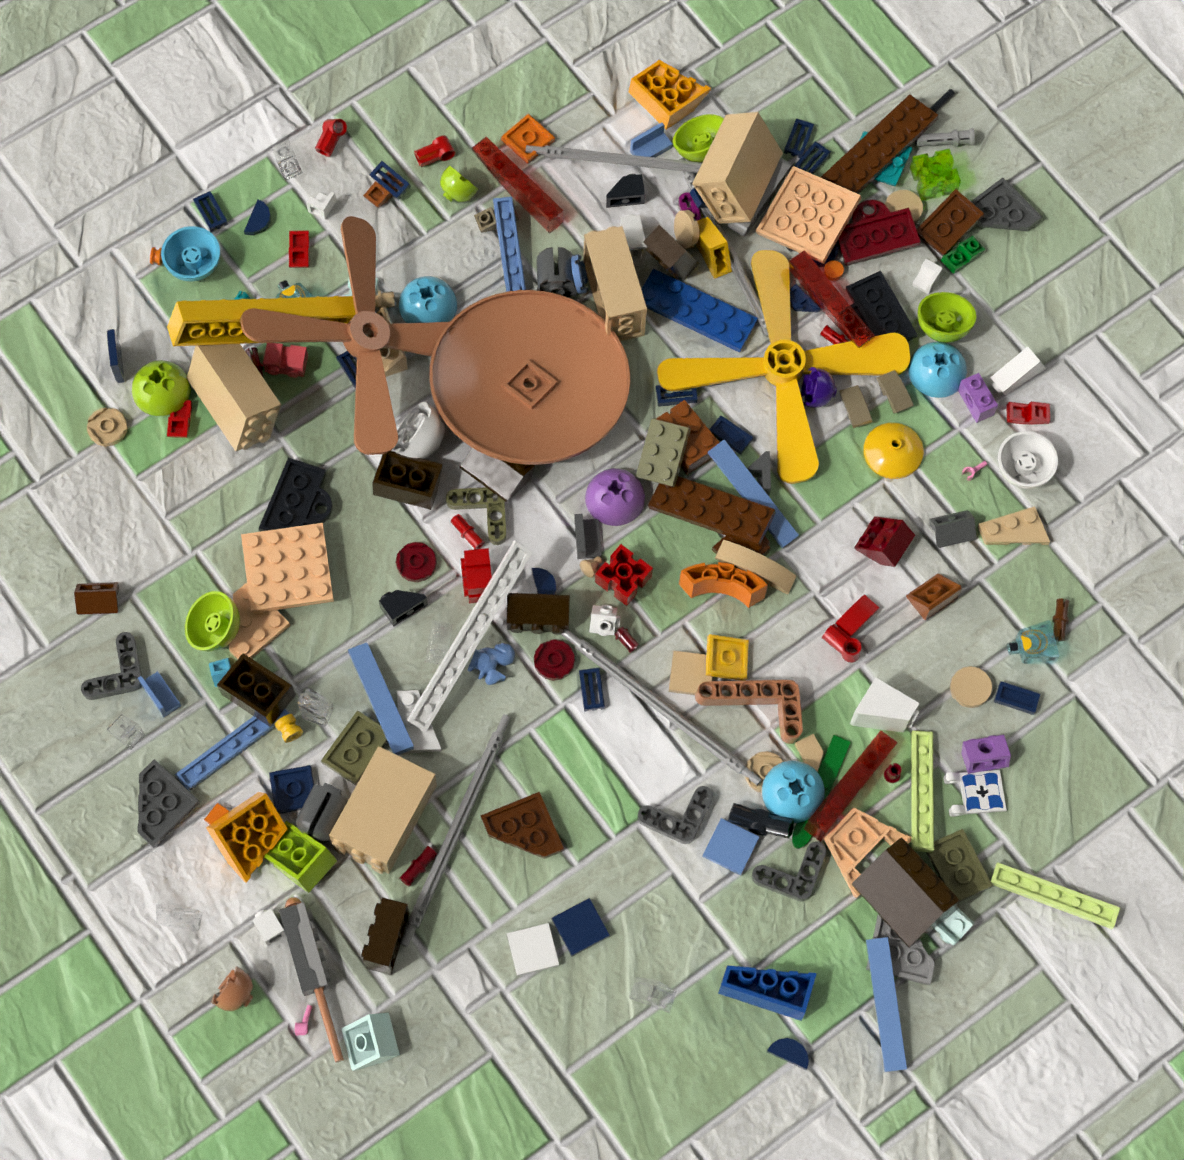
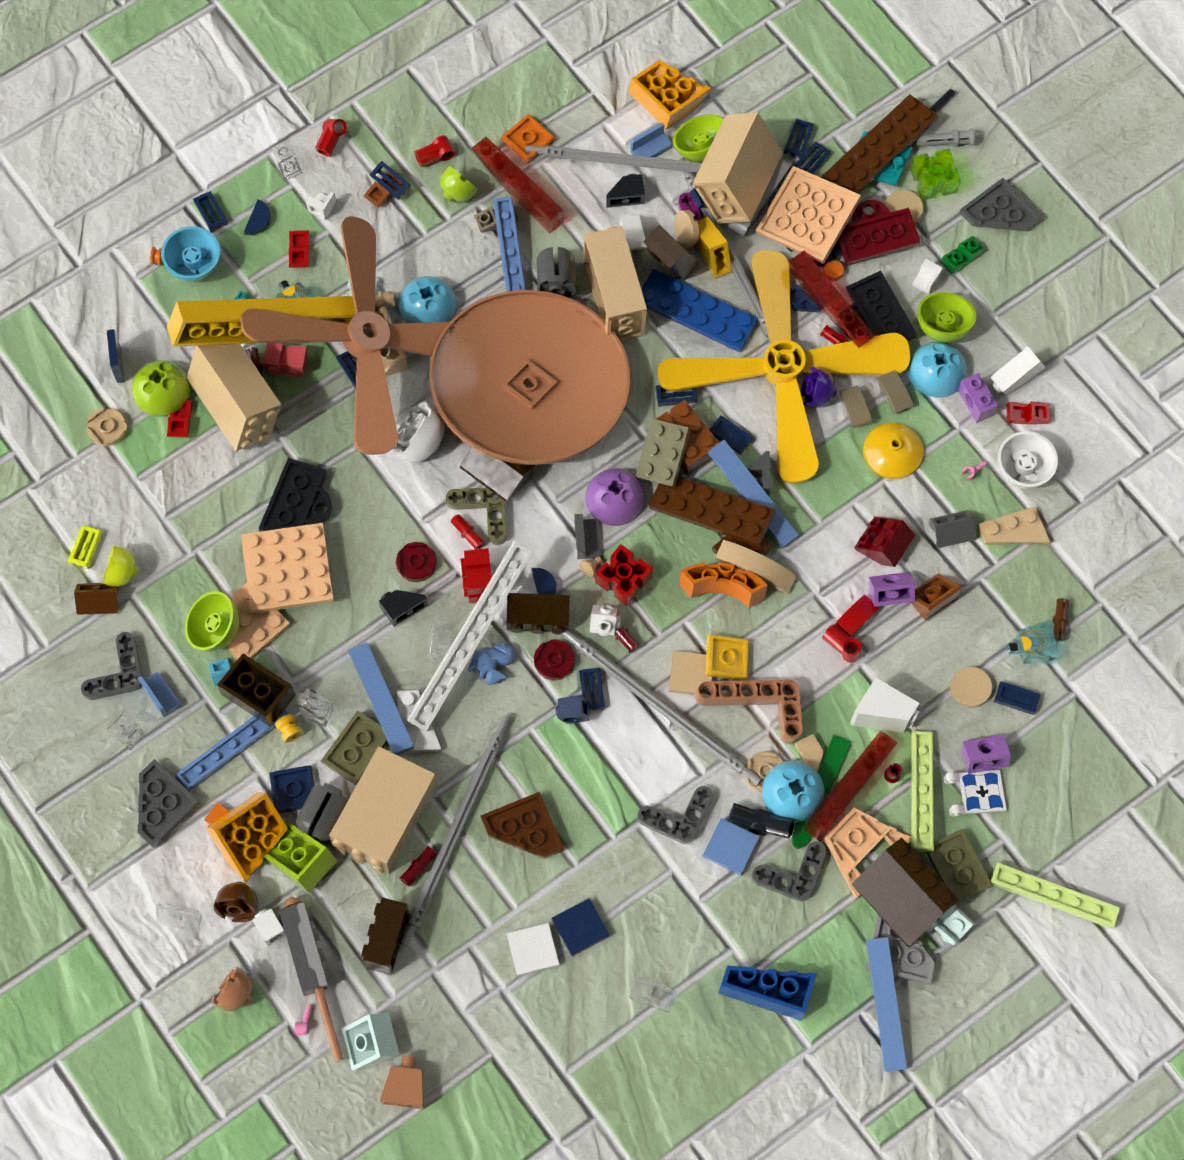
(98, 533): none -> neon yellow tile
(120, 567): none -> neon yellow cylinder
(236, 901): none -> reddish brown cylinder
(404, 1085): none -> nougat torso
(407, 479): dark brown slope -> none
(573, 709): none -> dark blue brick
(579, 274): medium blue tile -> none
(790, 1051): dark blue tile -> none
(891, 589): none -> medium lavender brick
(949, 222): reddish brown plate -> none

